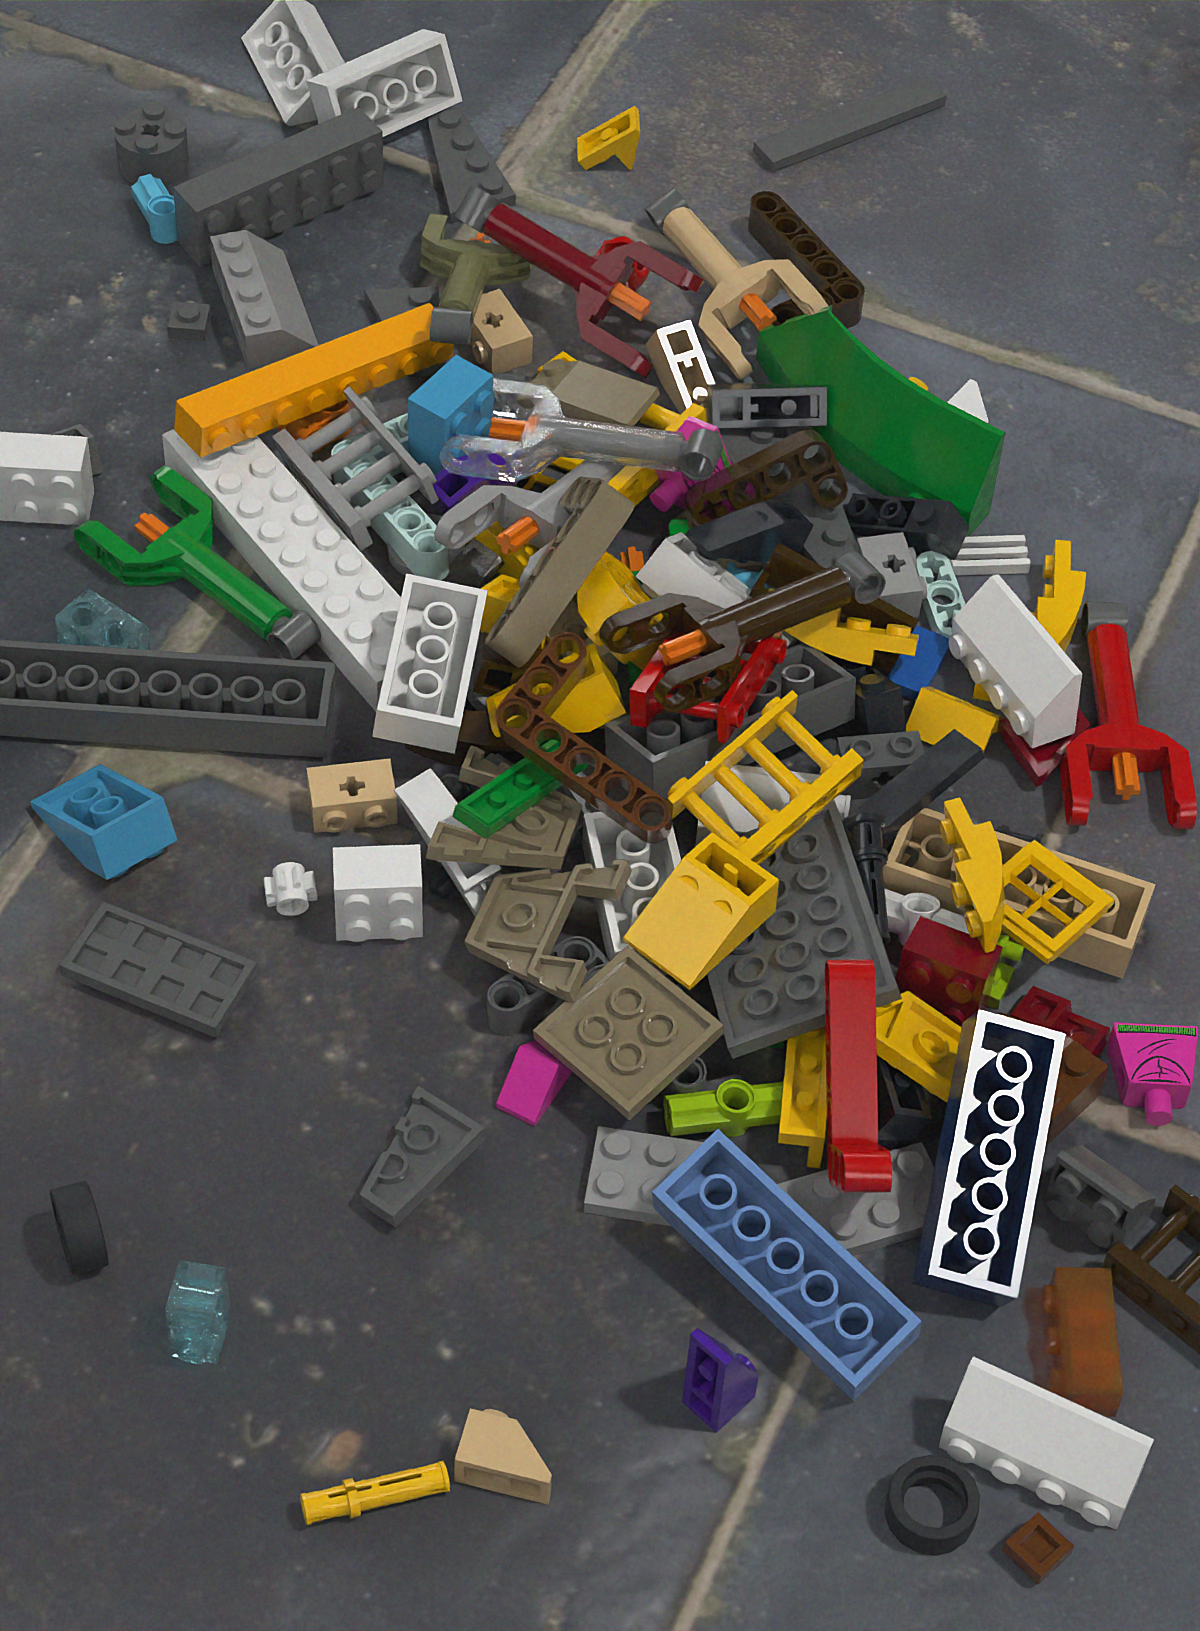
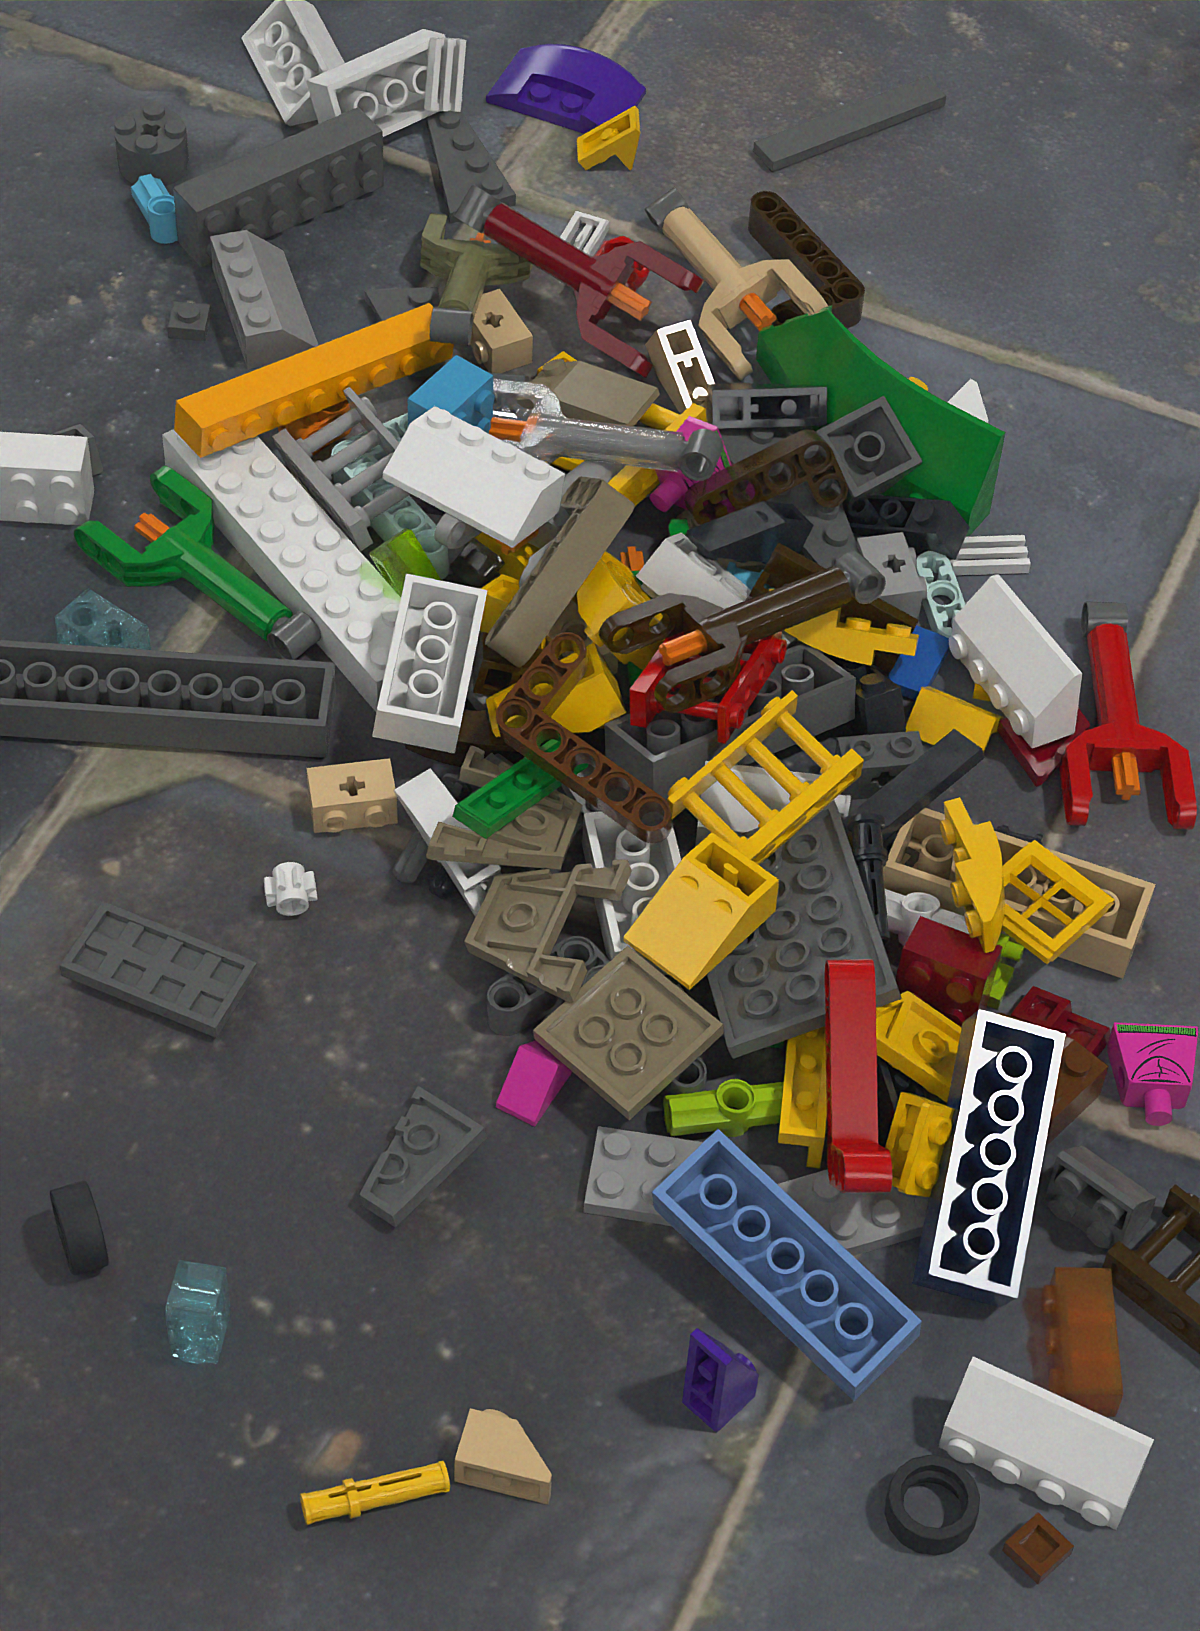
(107, 820): dark azure slope -> none
(378, 892): white brick -> none
(401, 556): none -> clear neon green panel
(450, 74): none -> white tile
(475, 477): none -> white slope
(566, 86): none -> dark purple slope
(591, 221): none -> white tile
(871, 449): none -> dark grey slope
(917, 1143): none -> yellow bracket
(1062, 597): yellow slope -> none

